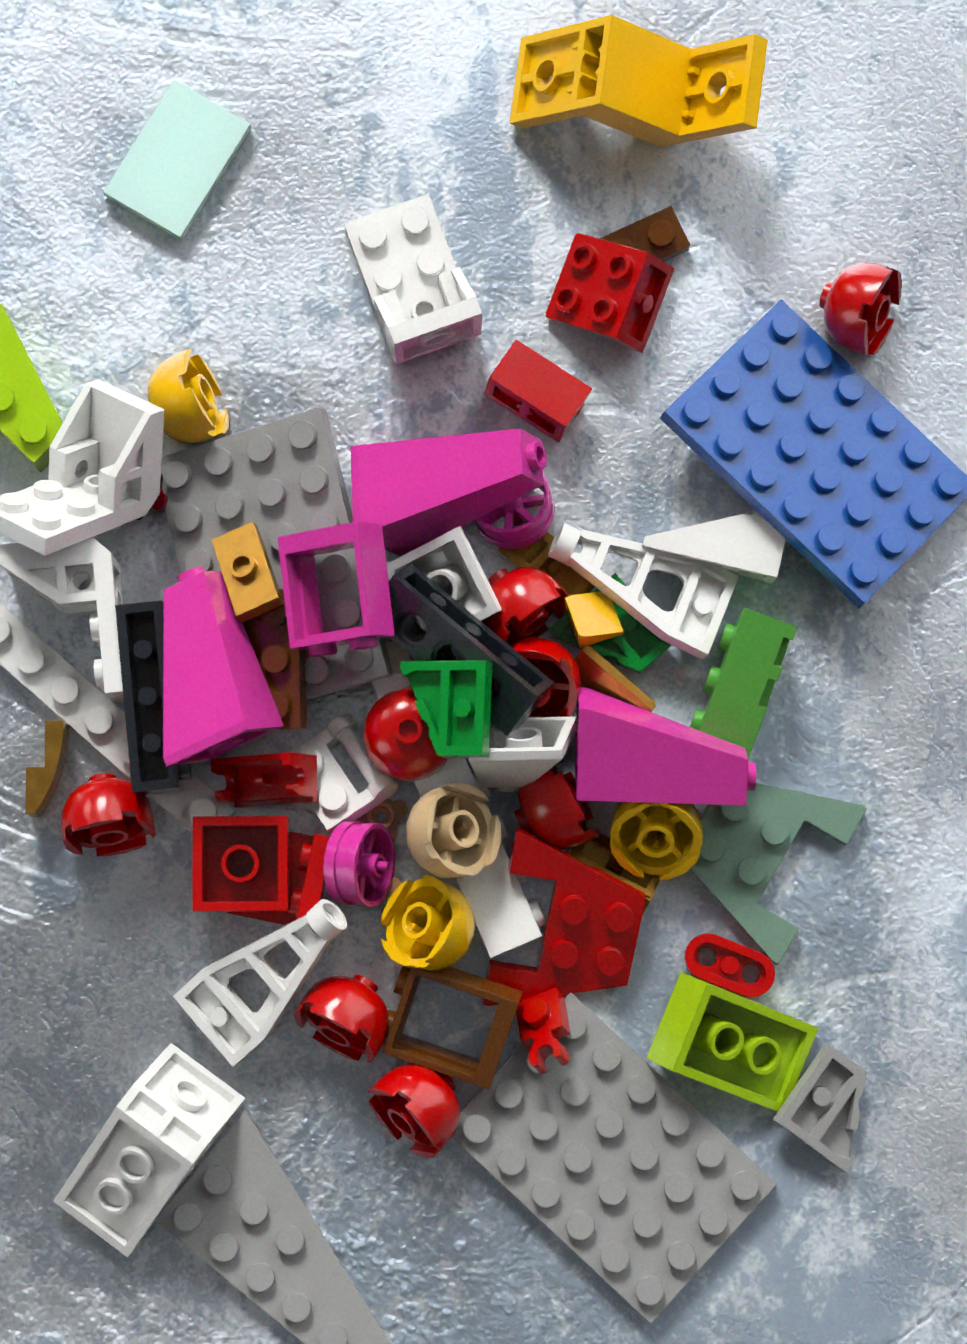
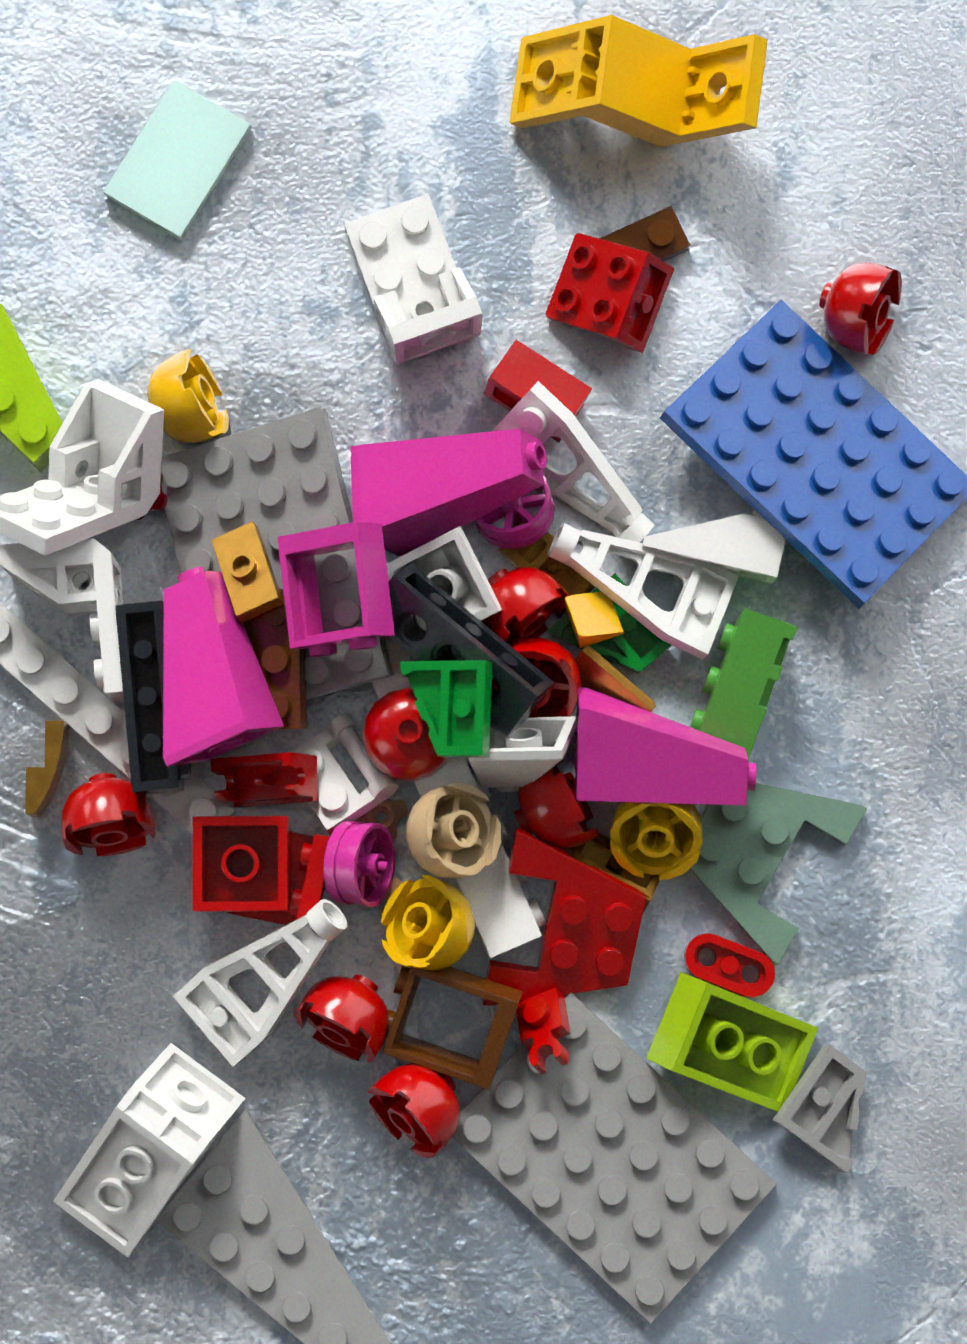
(545, 417): none -> white plate

